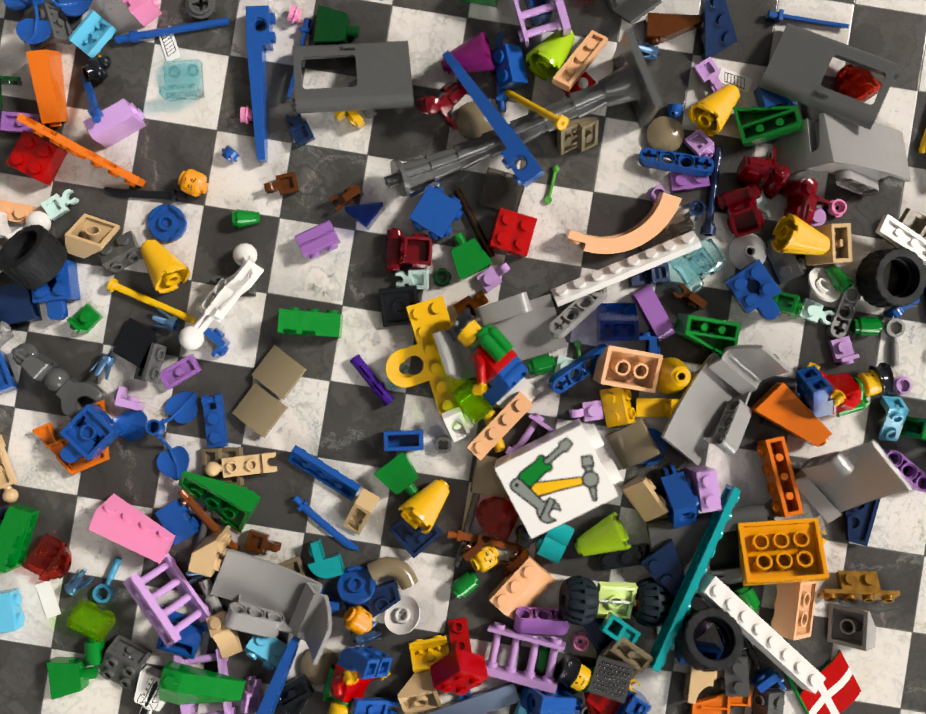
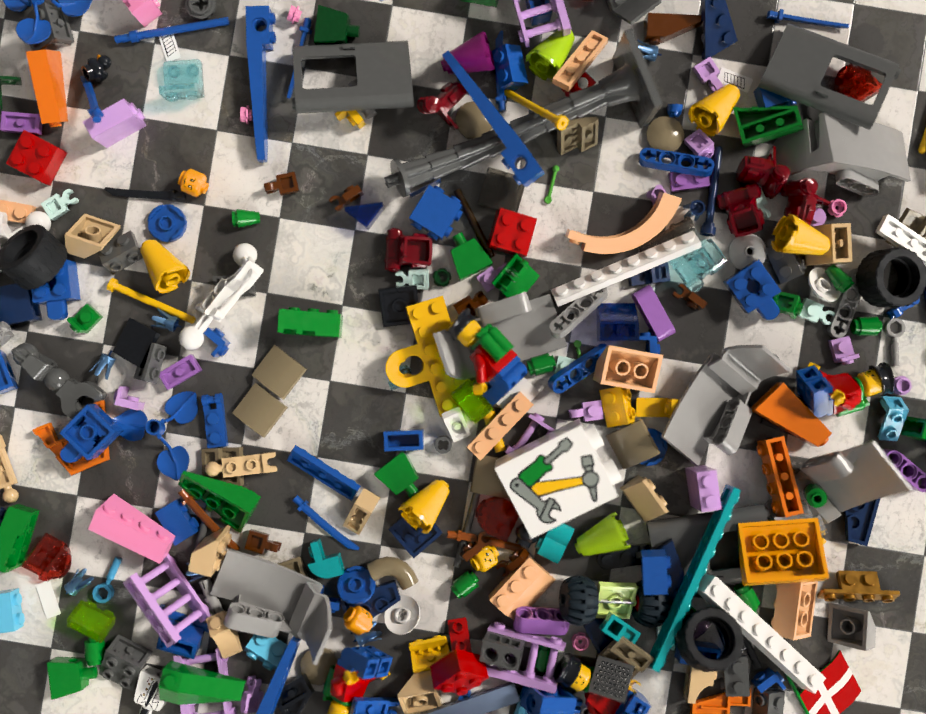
(80, 151): orange wing -> none
(92, 34): medium azure bracket -> none
(230, 154): blue plate -> none
(300, 131): dark blue plate -> none
(317, 240): medium lavender brick -> none
(371, 380): dark purple pin -> none
(503, 647): none -> dark grey brick
(515, 277): none -> green hinge
(654, 572): none -> blue brick
(673, 376): yellow cone -> none
(677, 493): blue brick -> none
(708, 332): green wedge -> none
(815, 495): none -> green brick

